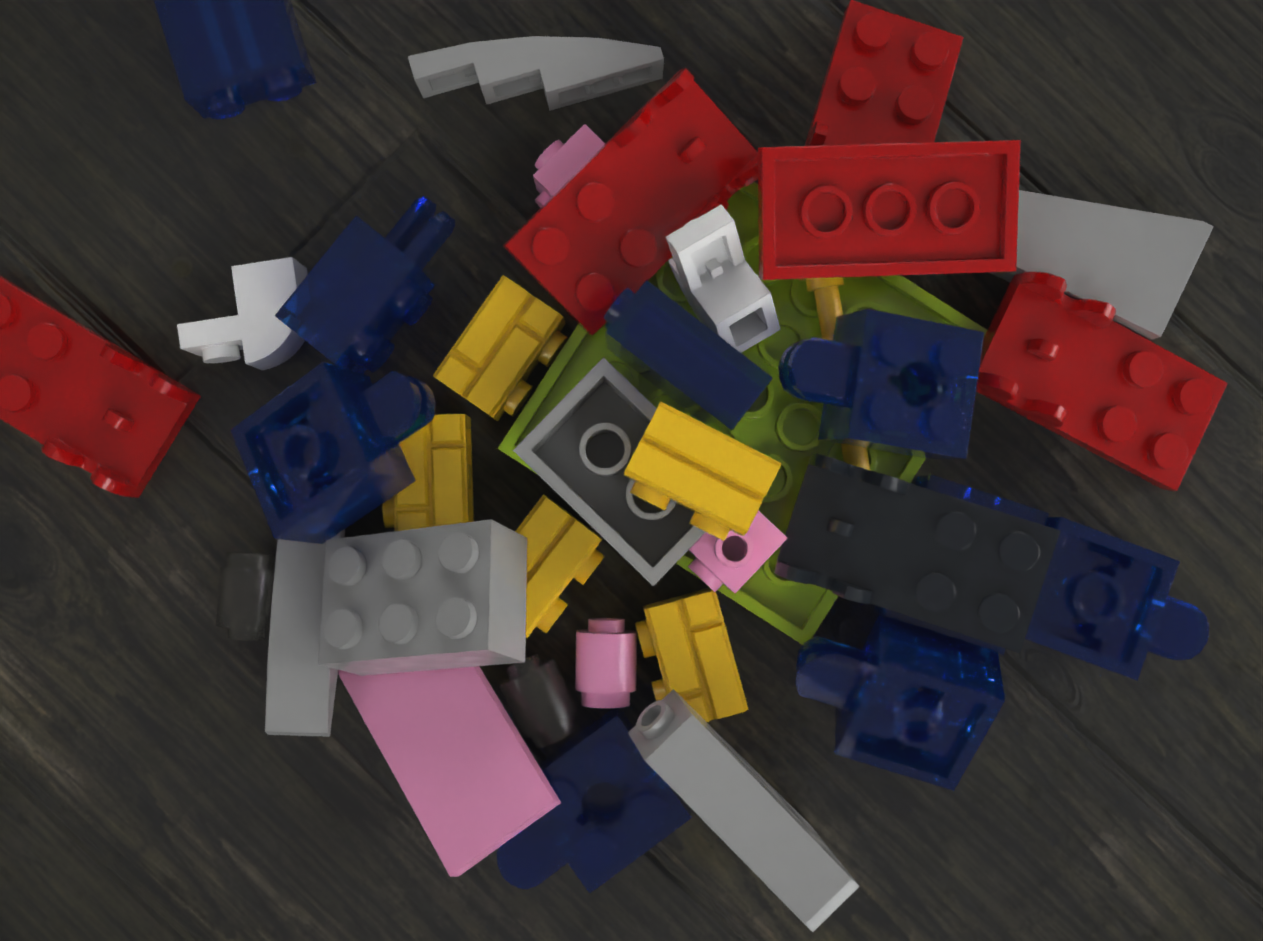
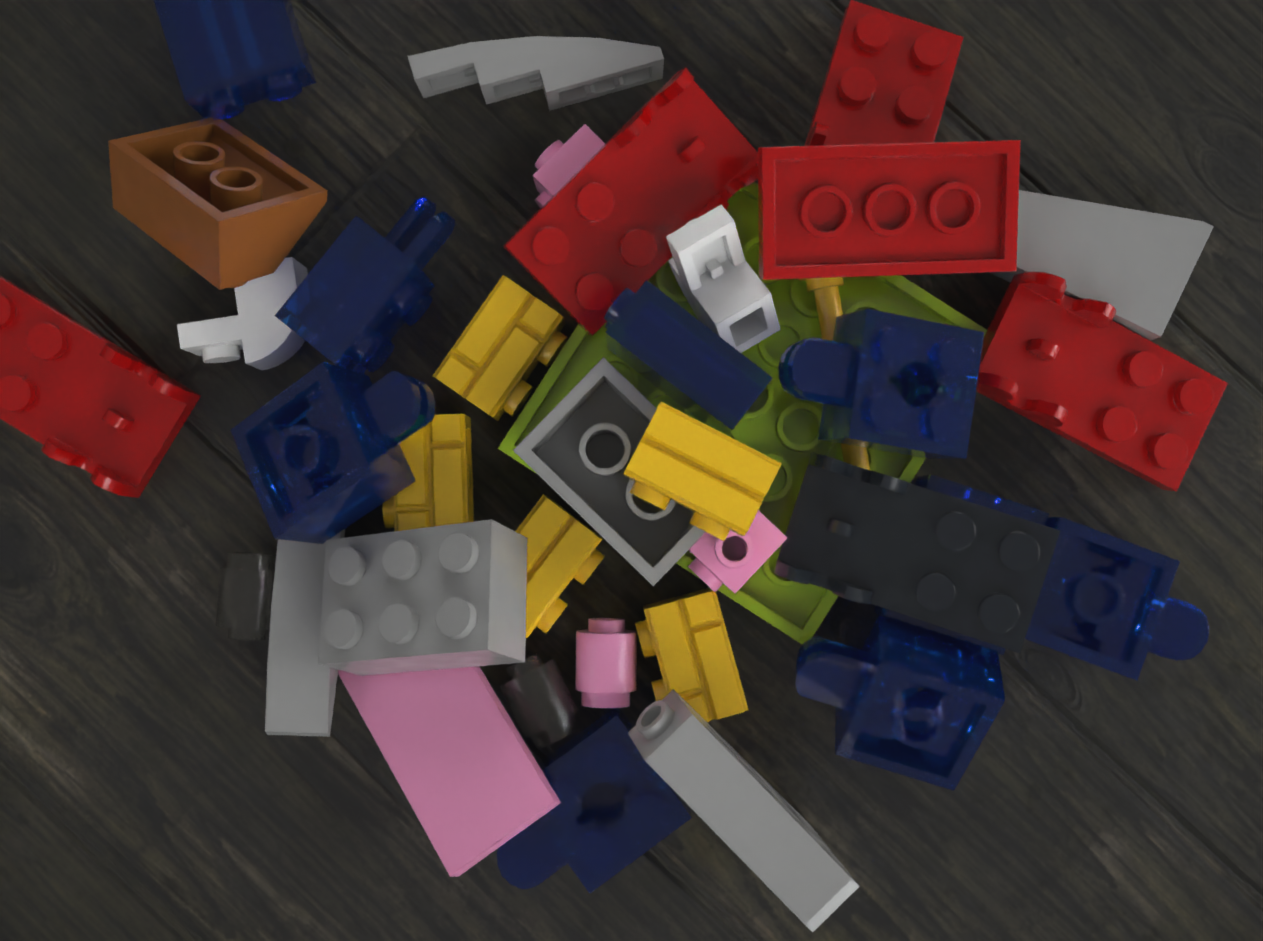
(213, 198): none -> dark orange slope

